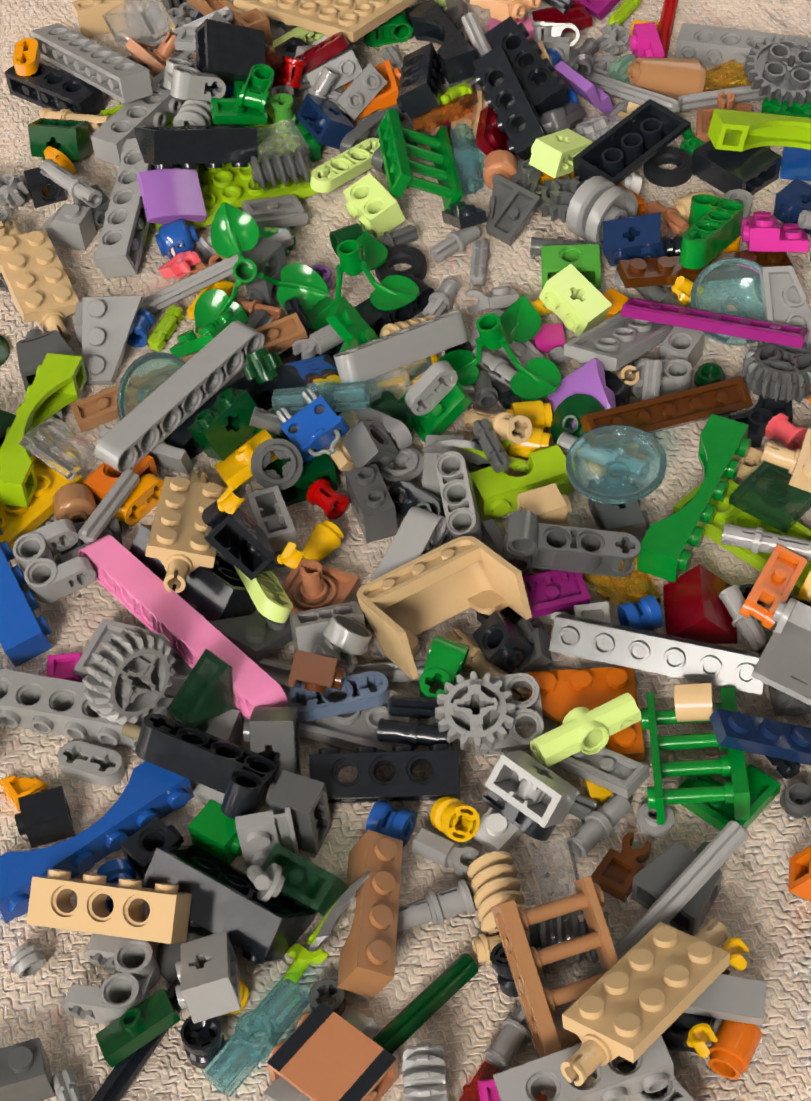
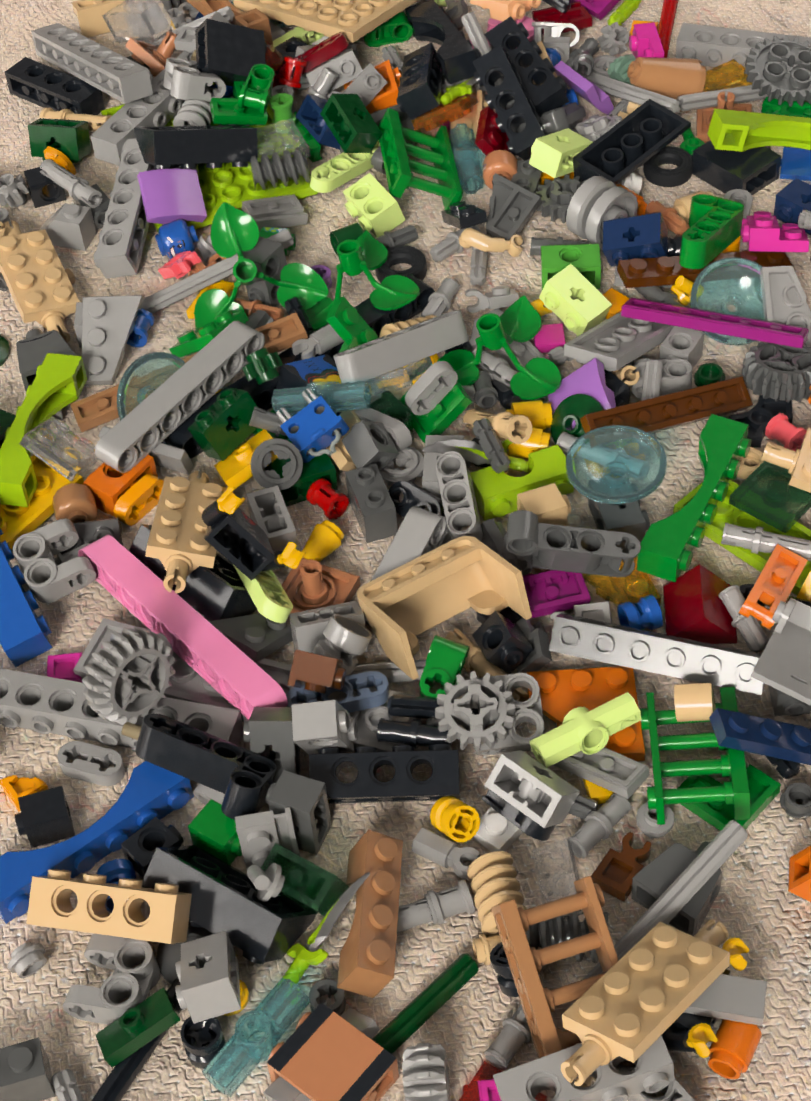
(26, 57): light orange beam -> none
(108, 506): light grey axle -> none
(165, 328): lime axle -> none
(205, 691): clear green slope -> none
(323, 726): none -> light grey brick
(351, 123): none -> dark green brick
(391, 822): blue wheel -> none
(476, 239): none -> tan arm

